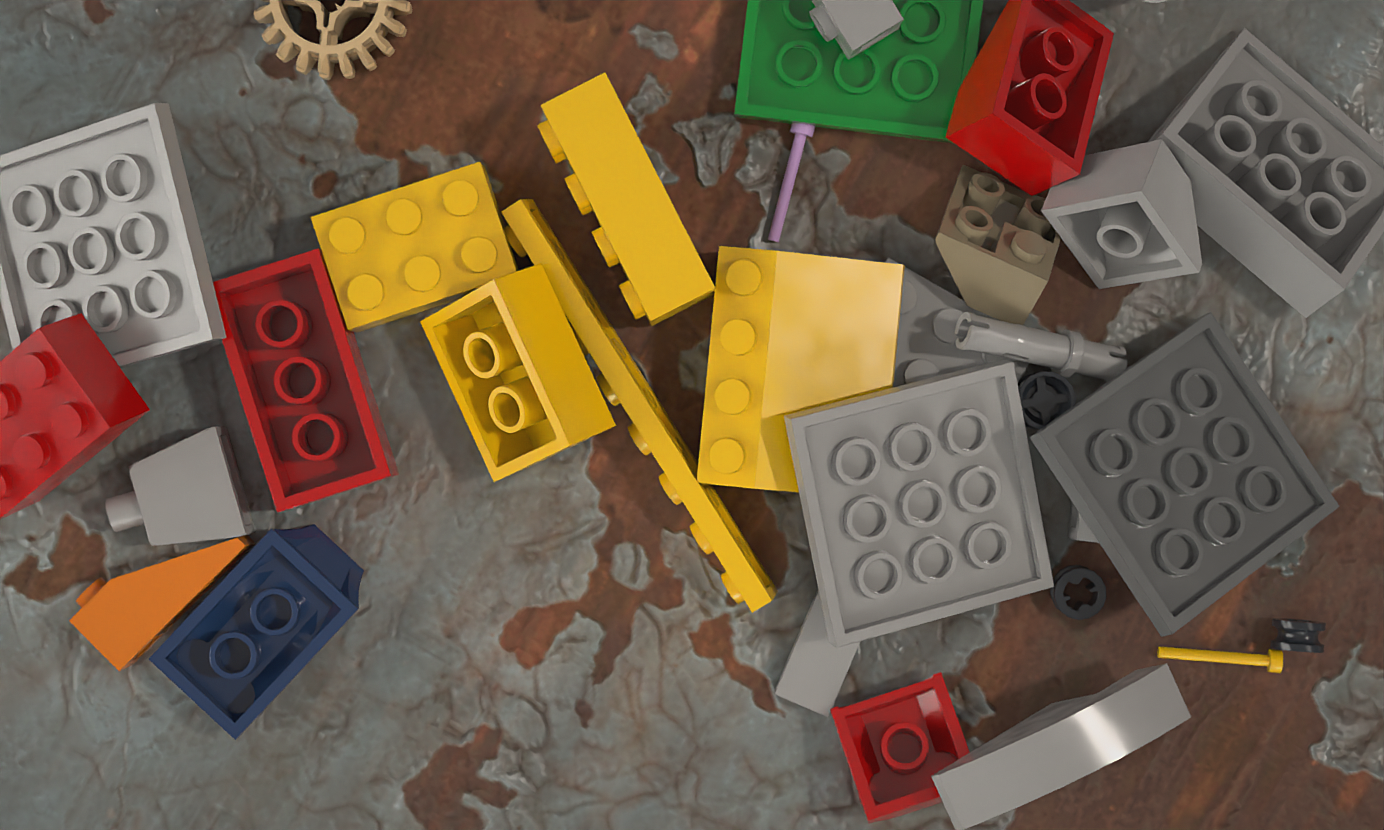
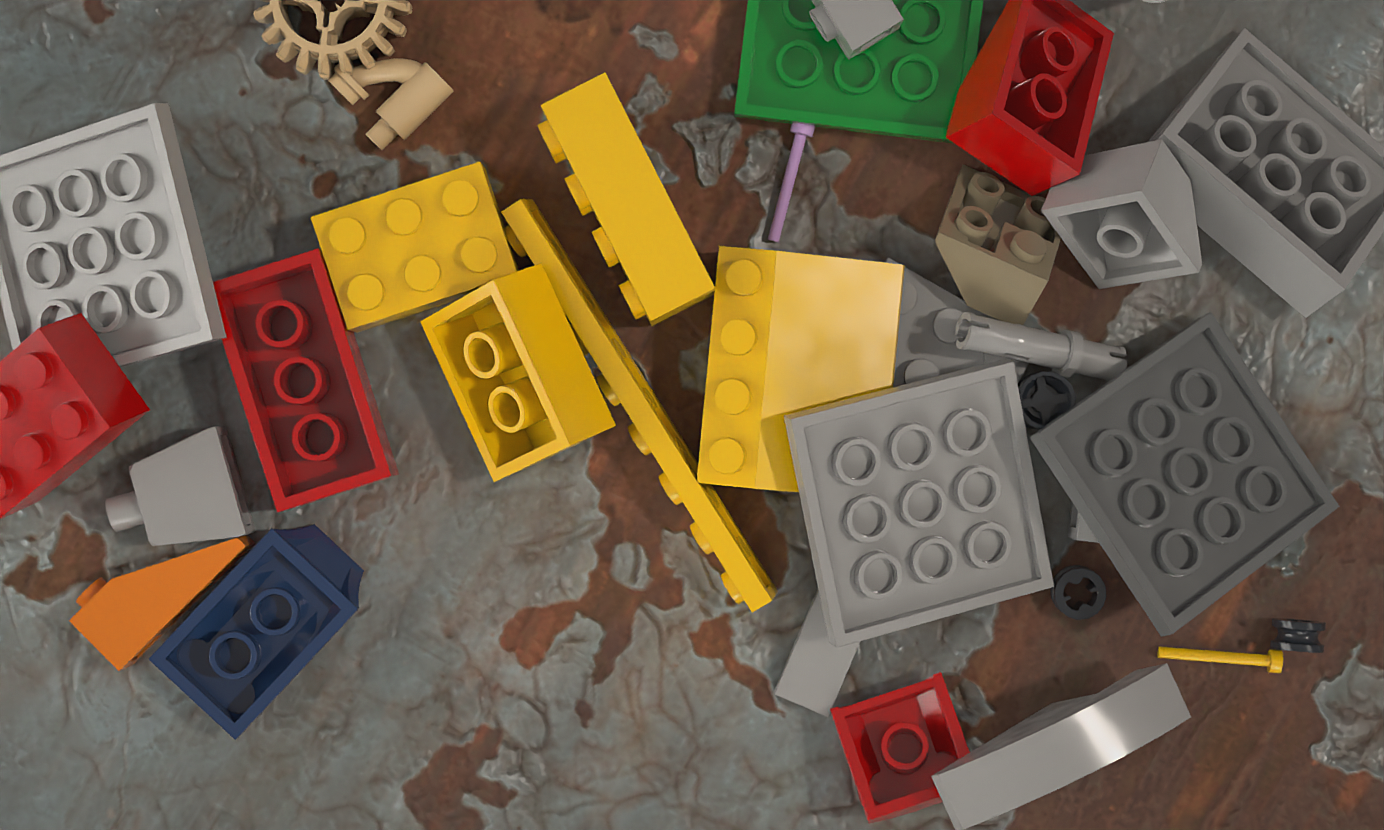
(407, 107): none -> tan plant

